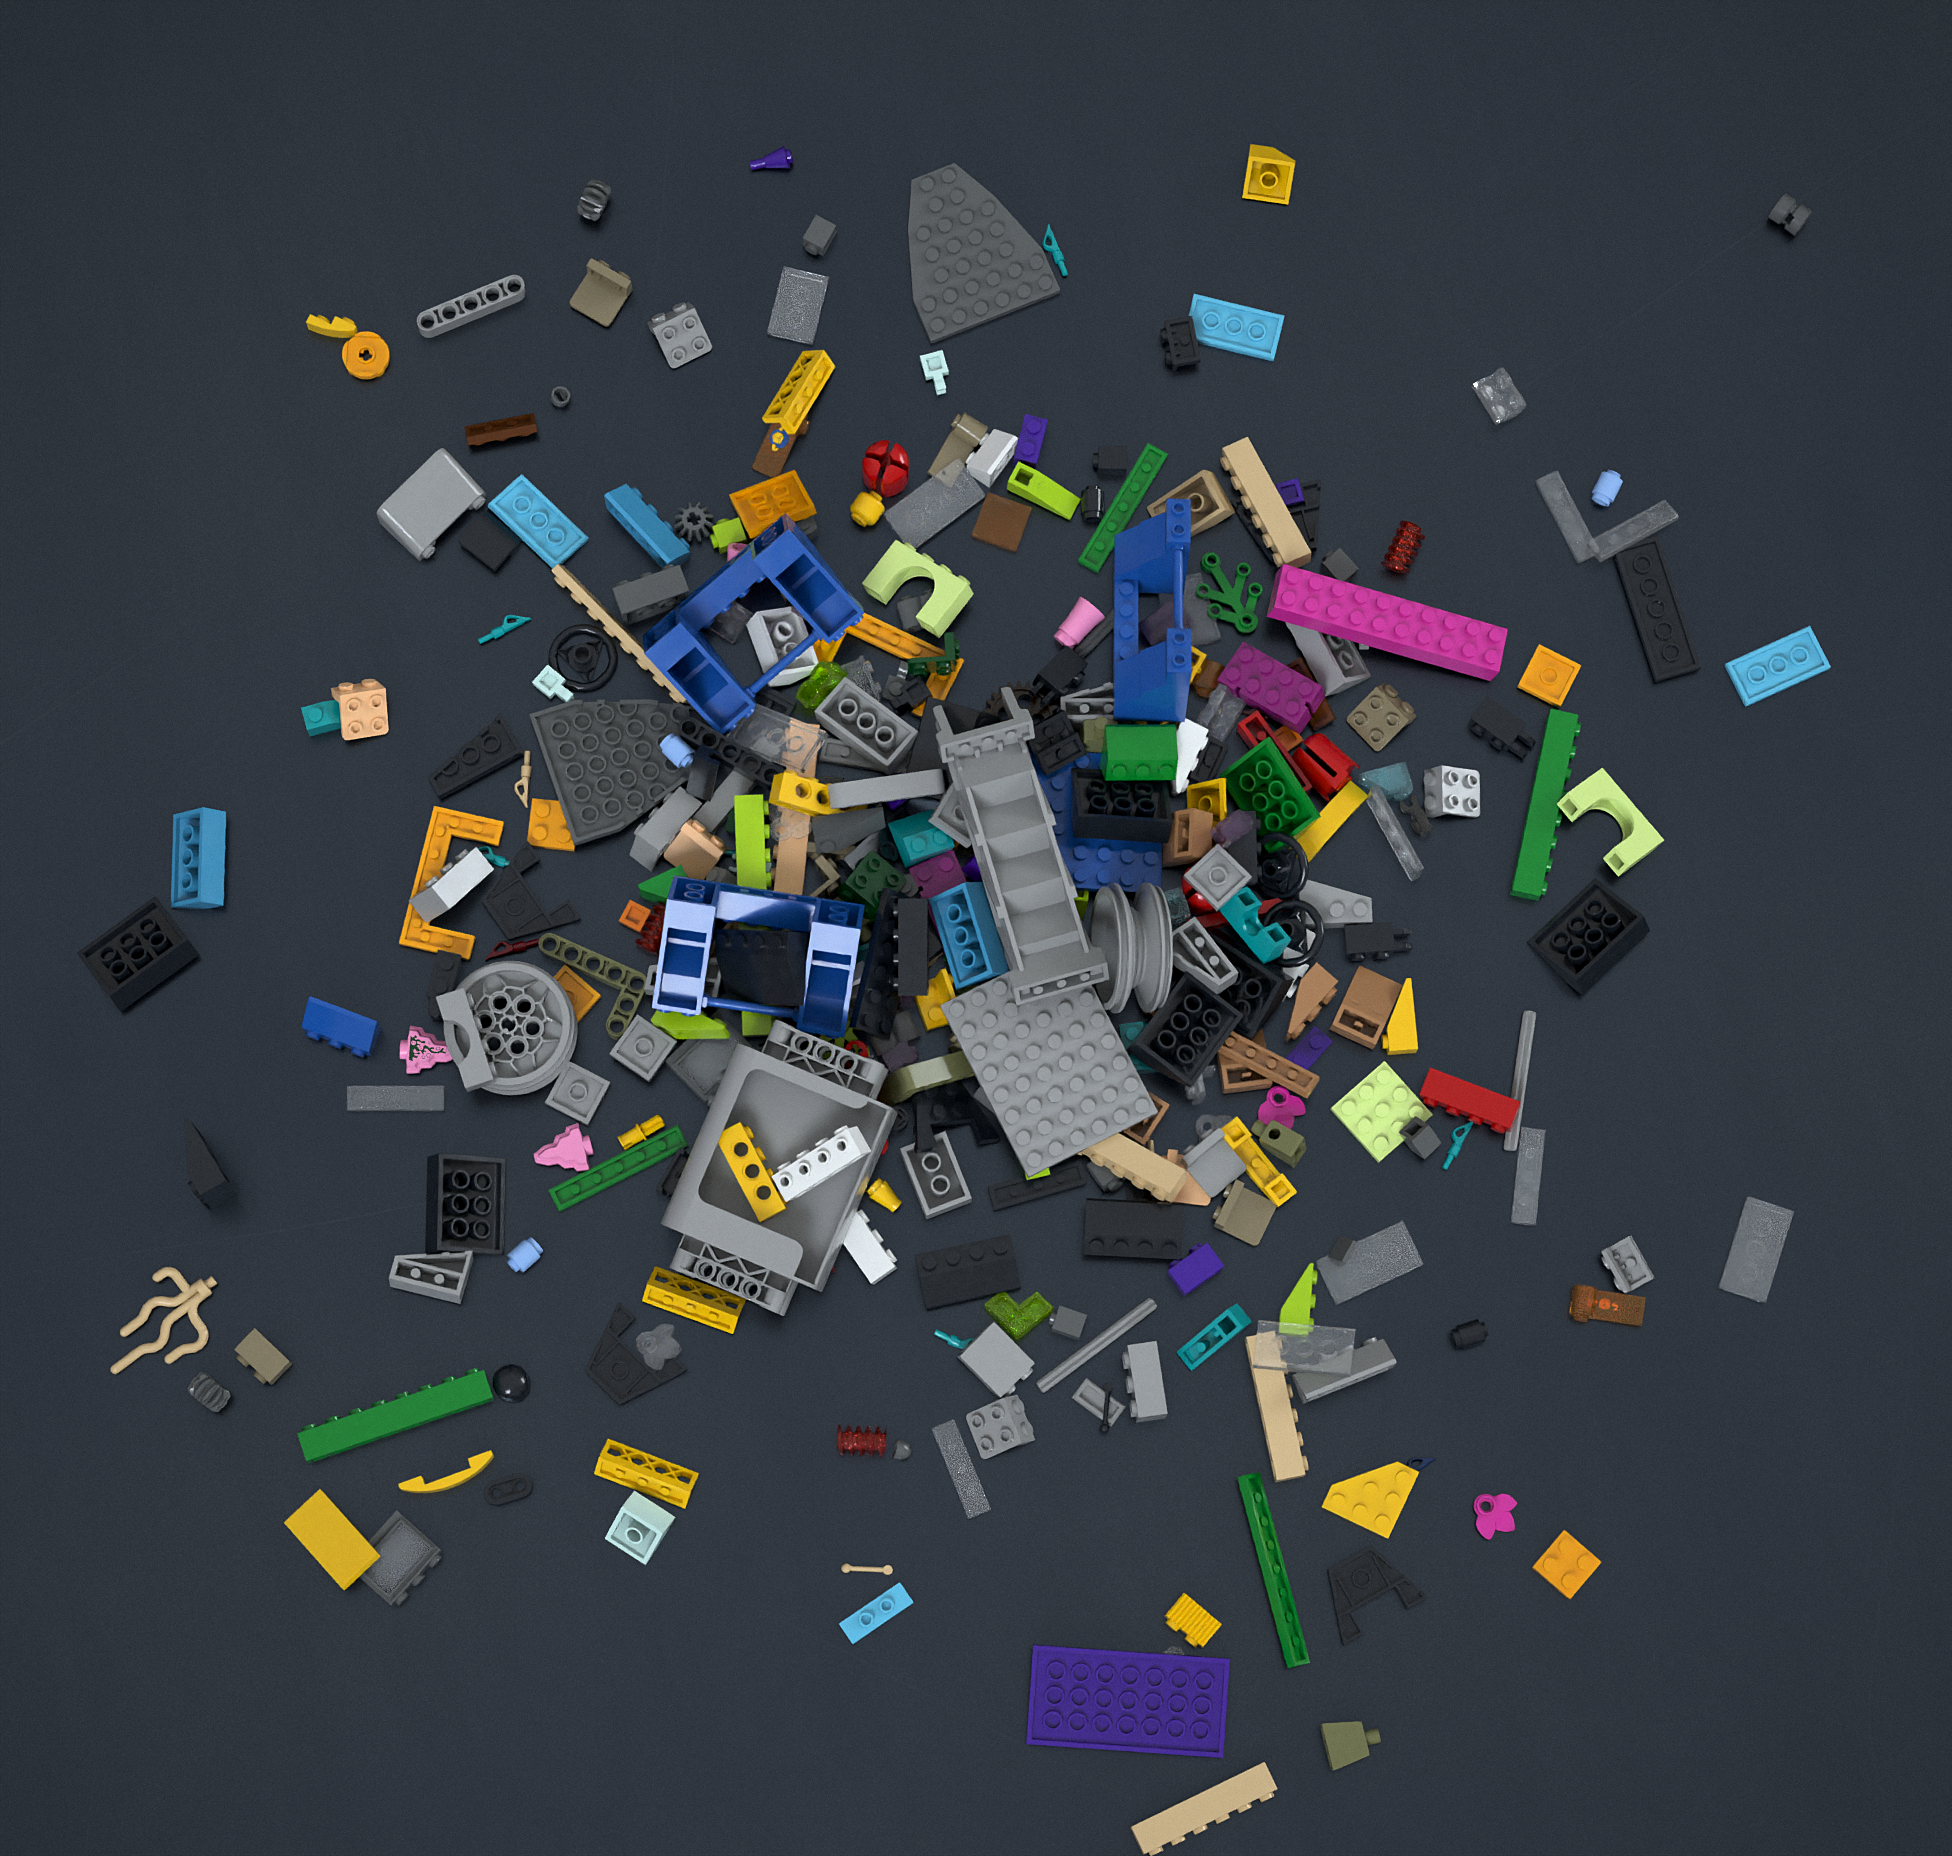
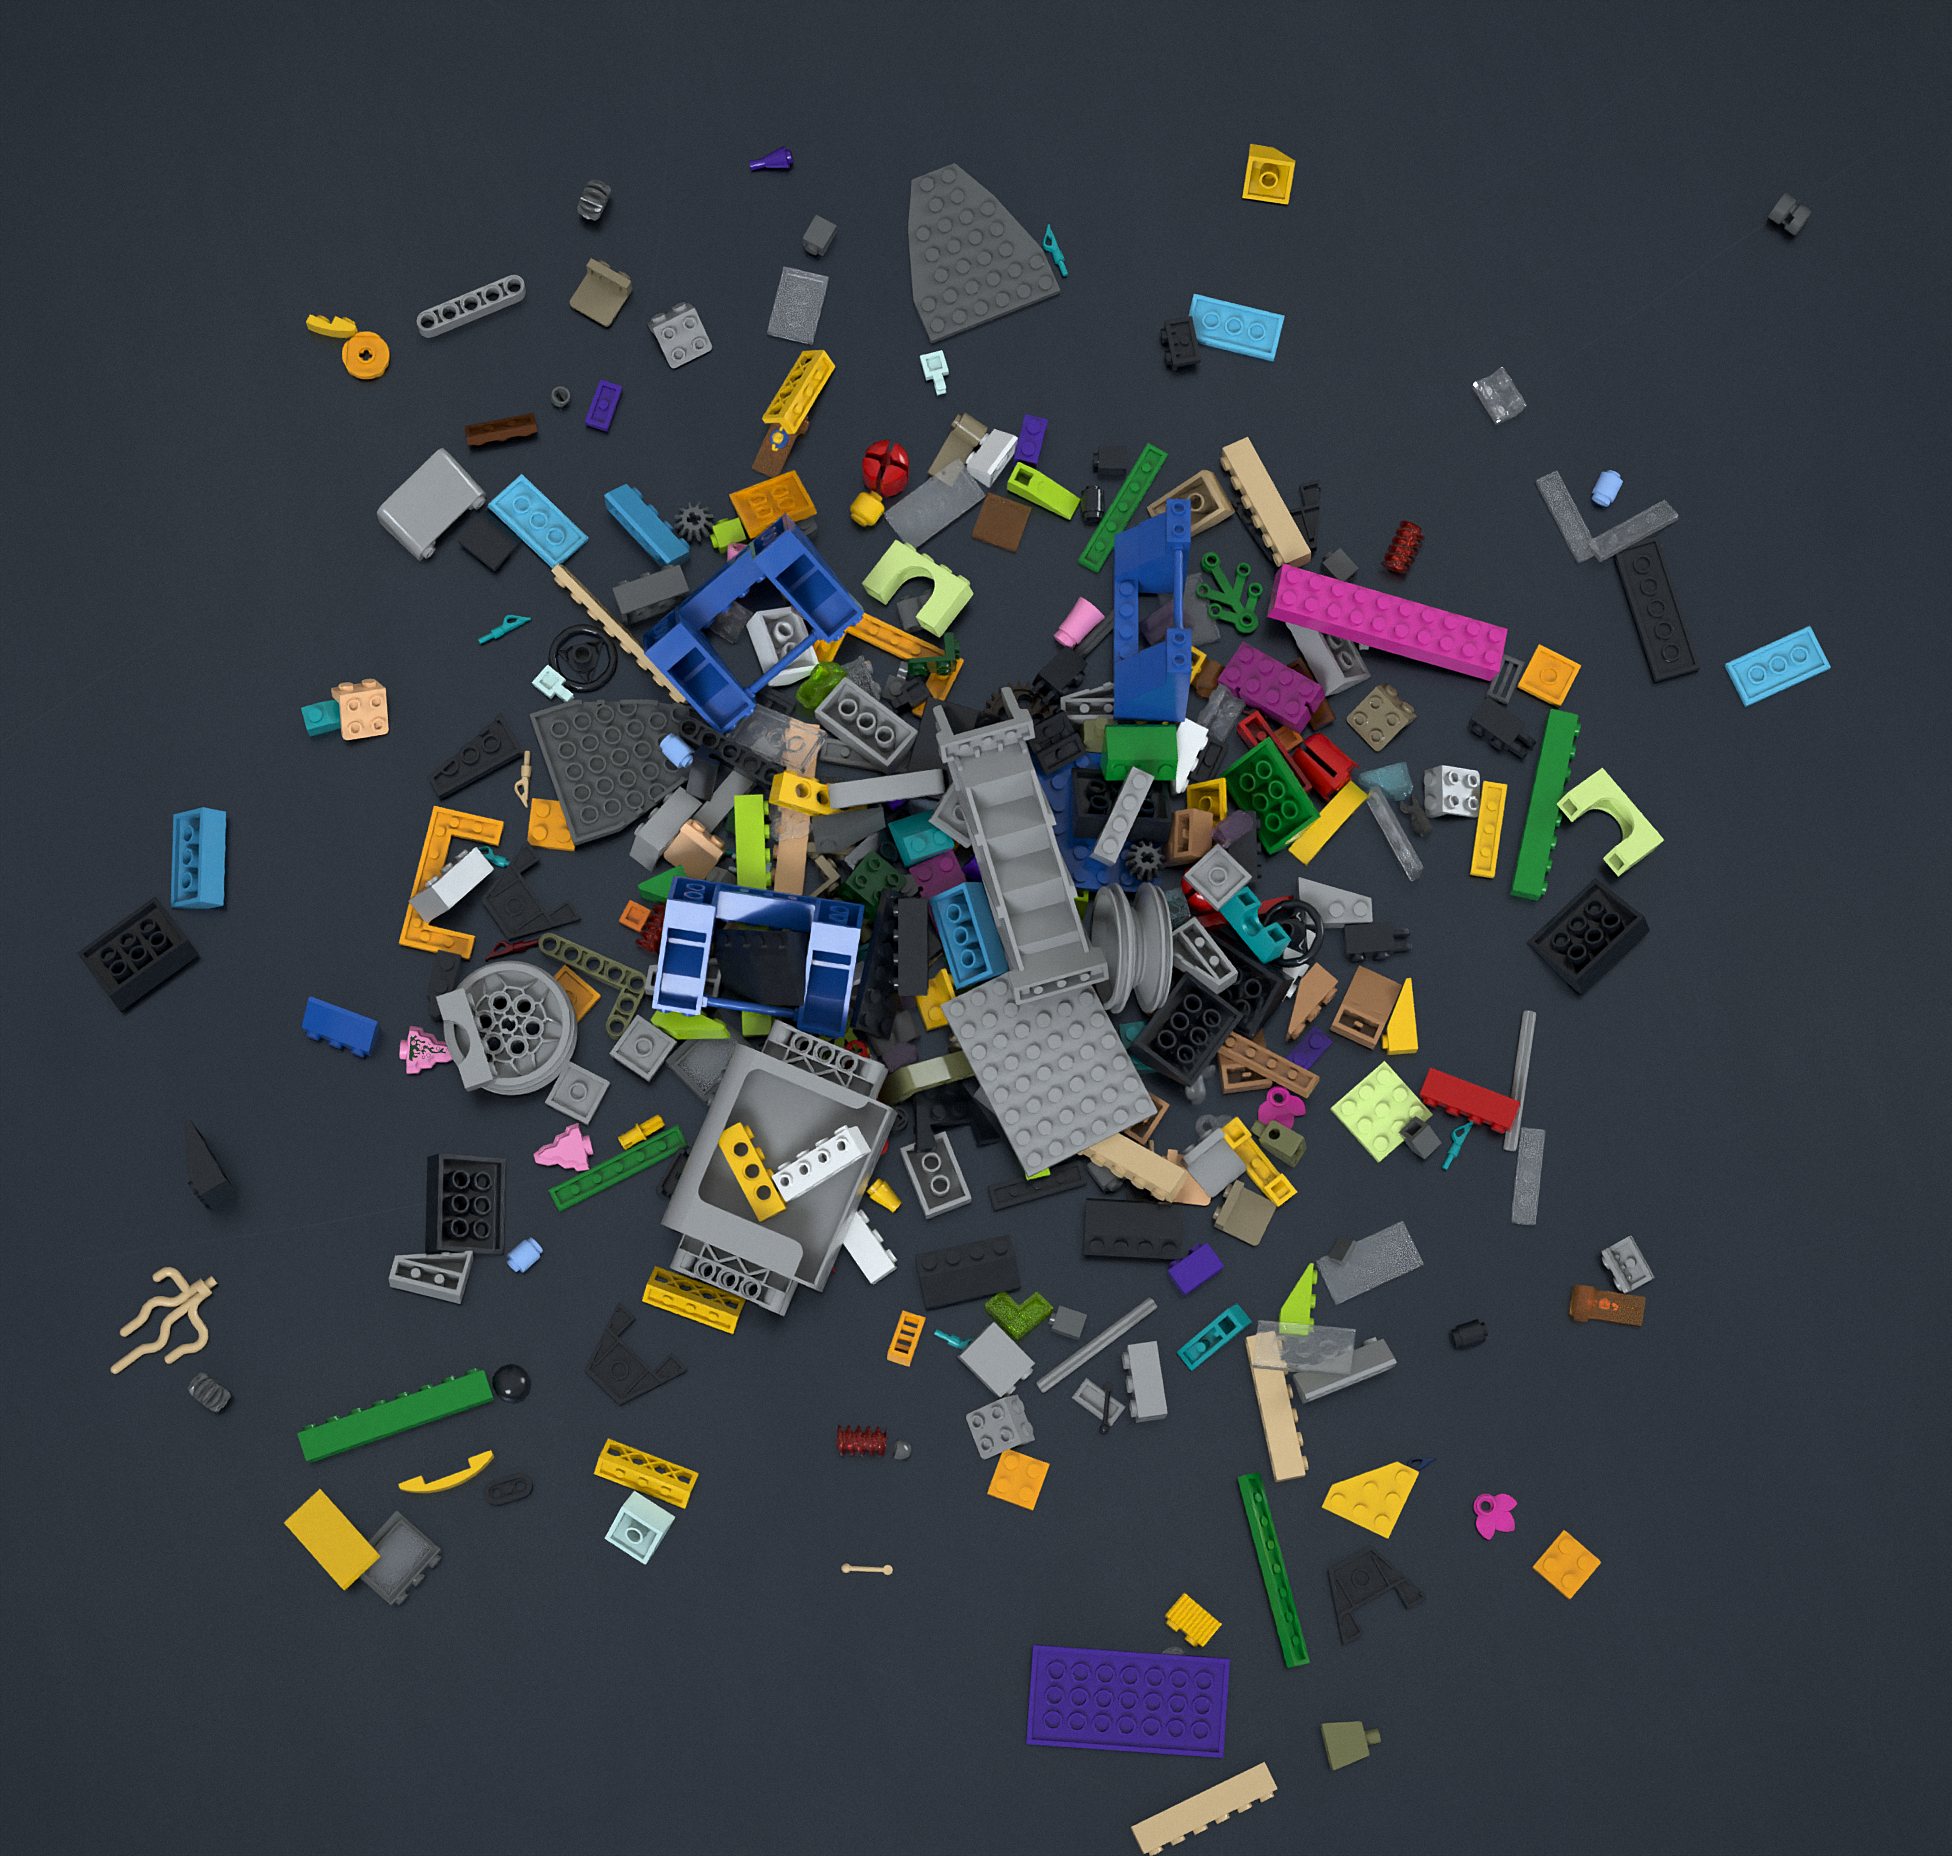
(262, 1357): dark tan brick -> none
(395, 1098): clear tile -> none
(603, 405): none -> dark purple plate
(661, 1346): clear plate -> none
(876, 1613): medium azure plate -> none
(899, 1357): none -> light orange slope
(961, 1469): clear tile -> none
(1018, 1479): none -> light orange plate
(1122, 816): none -> light grey arch
(1148, 869): none -> dark grey gear
(1280, 866): black piece -> none
(1290, 492): dark purple plate -> none
(1488, 829): none -> yellow plate
(1497, 697): none -> dark grey tile
(1756, 1249): clear tile -> none

